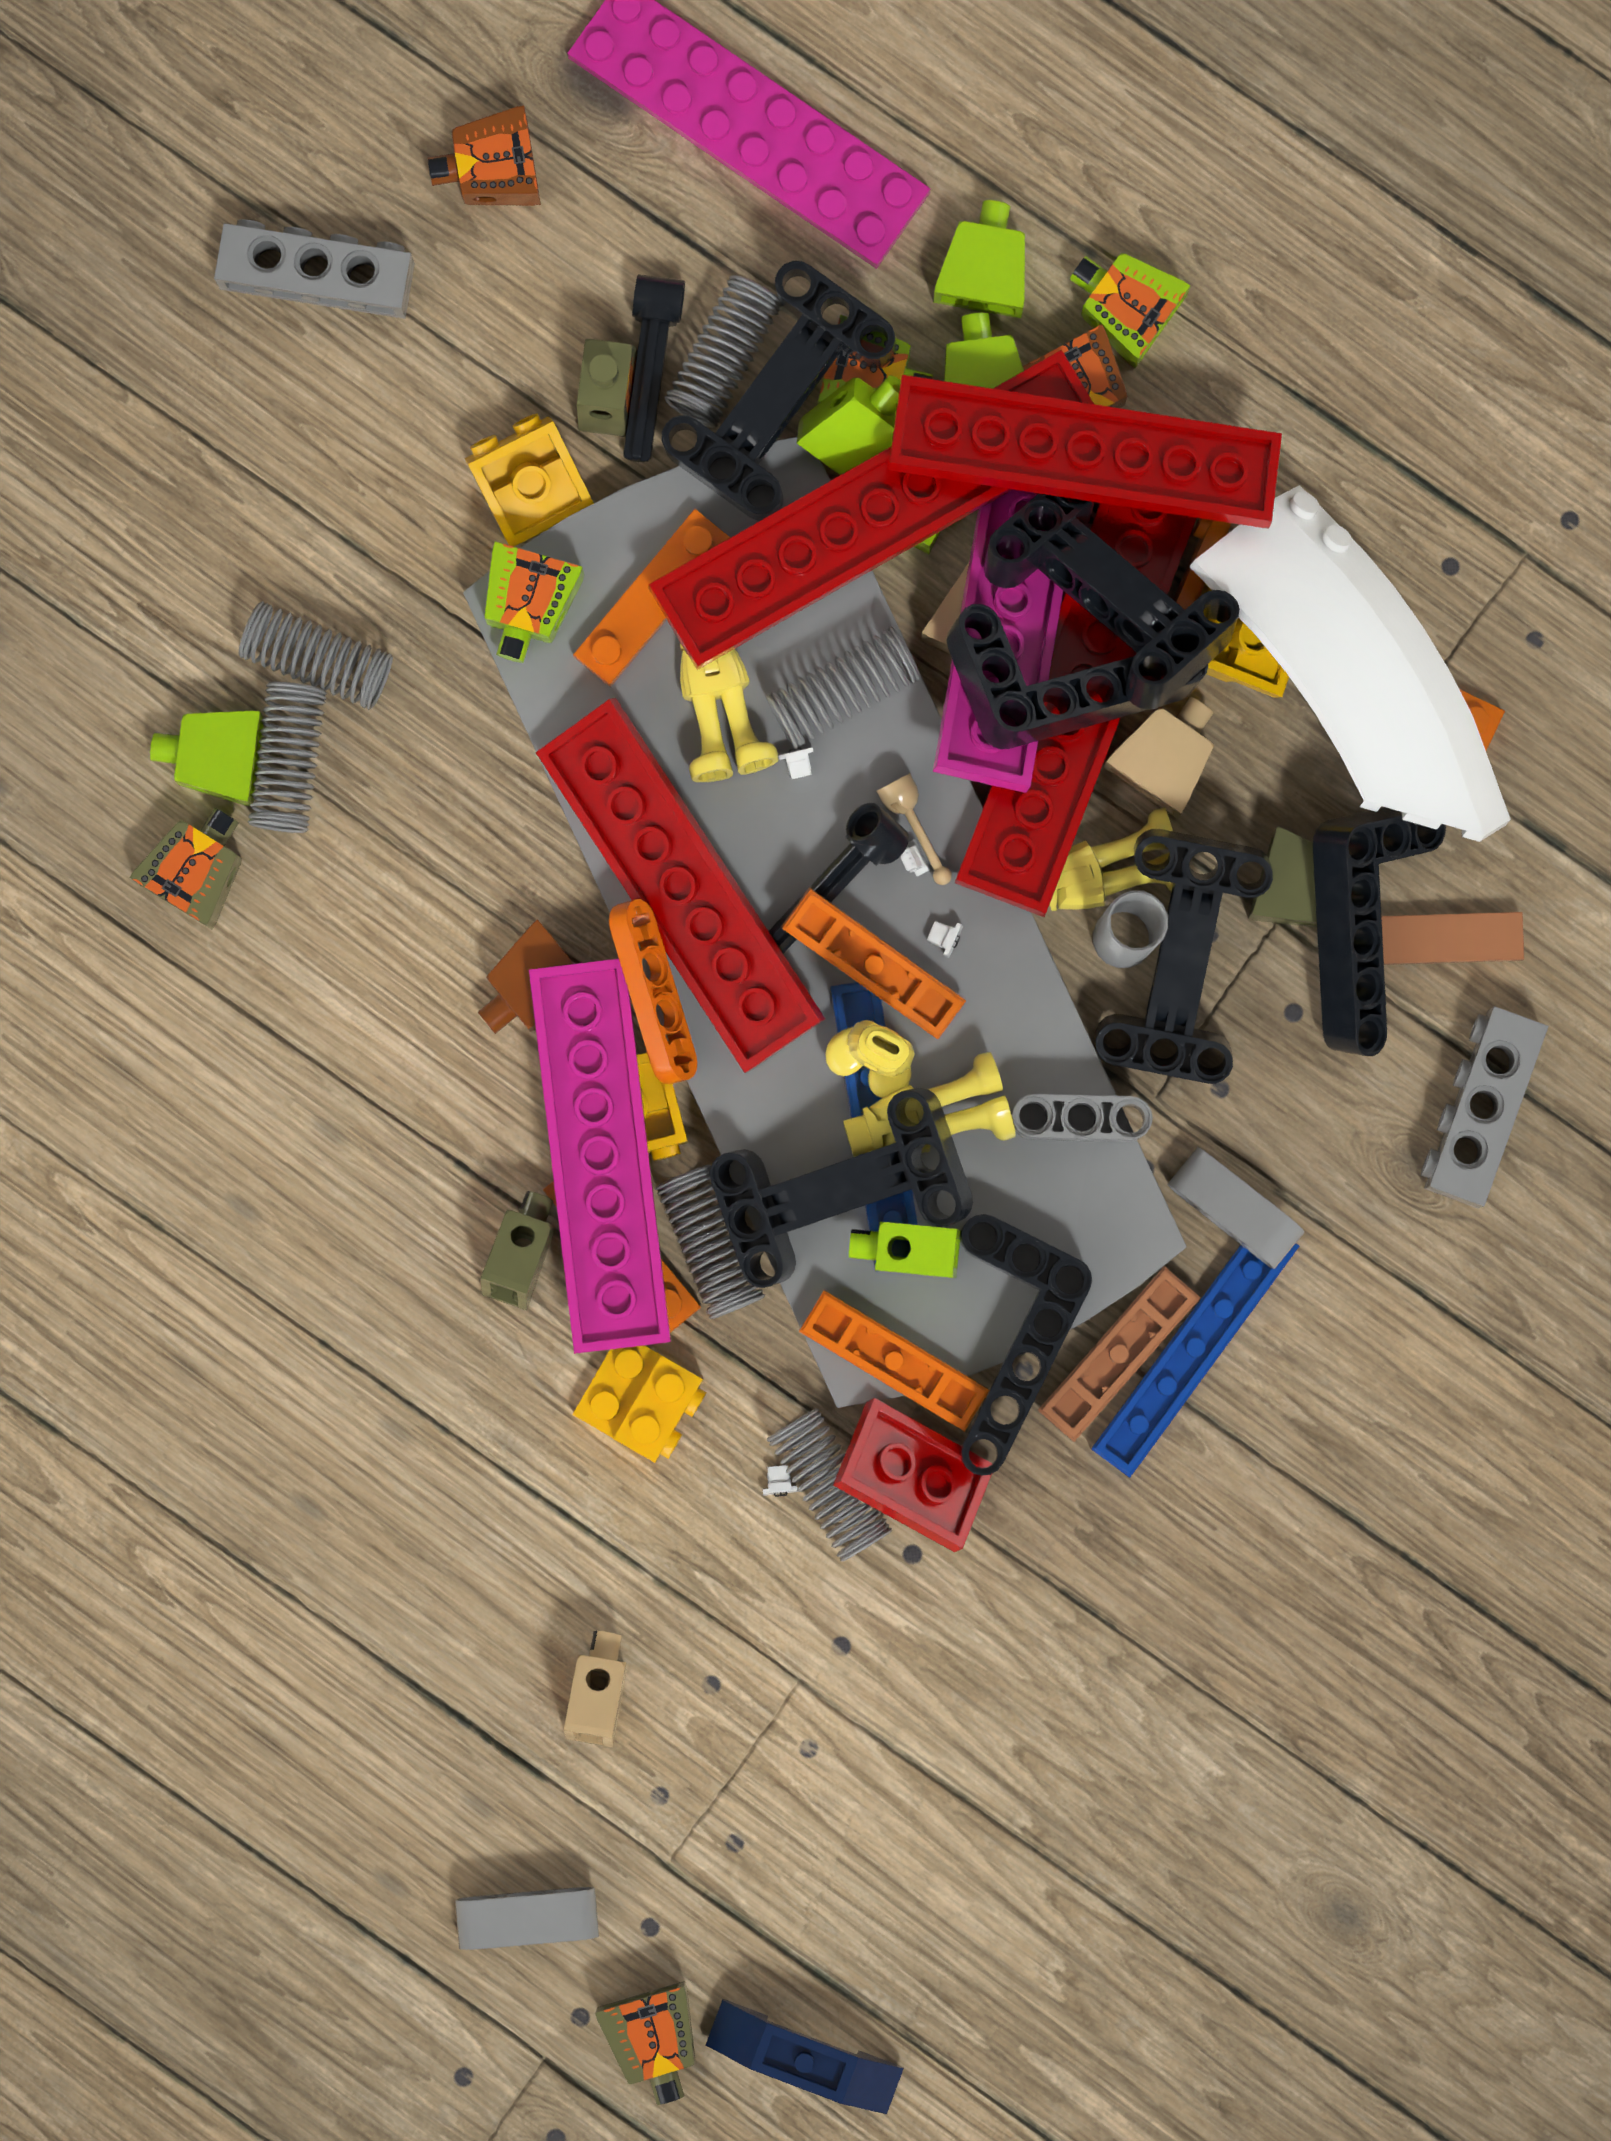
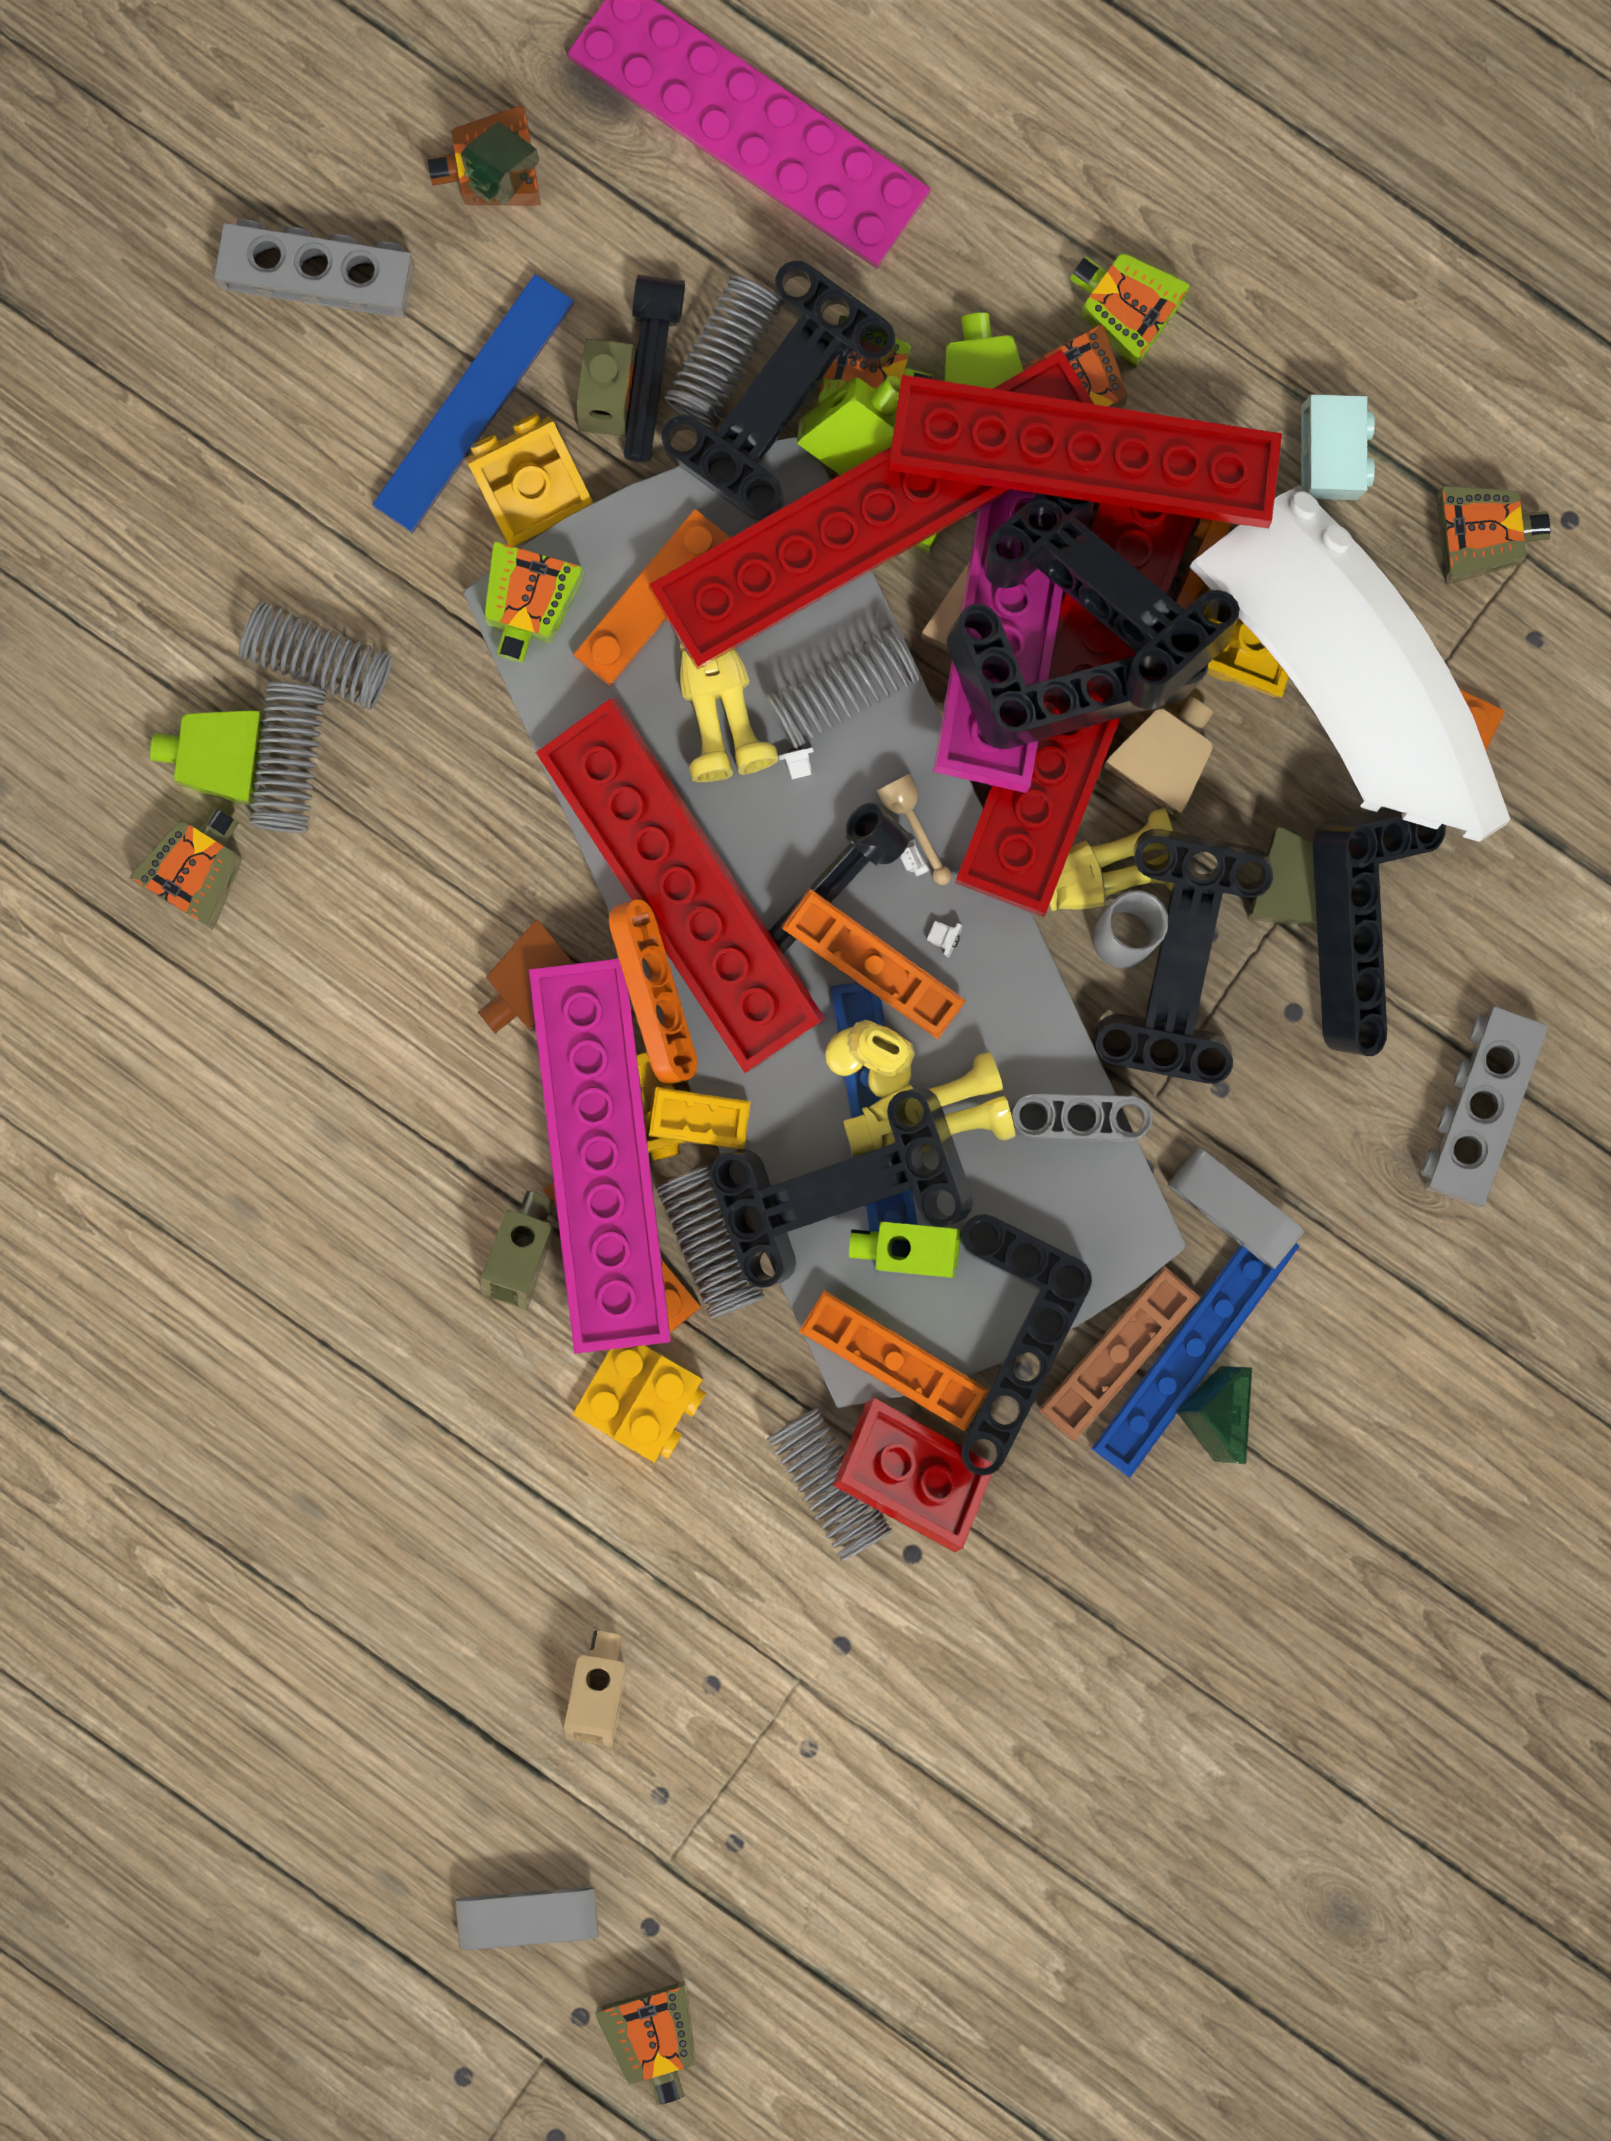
(473, 403): none -> blue tile
(498, 163): none -> clear green slope
(699, 1118): none -> yellow plate
(779, 1482): white piece -> none
(803, 2061): dark blue slope -> none
(985, 265): lime torso -> none
(1220, 1414): none -> clear green slope
(1336, 446): none -> light aqua brick
(1453, 938): nougat tile -> none
(1485, 530): none -> torso

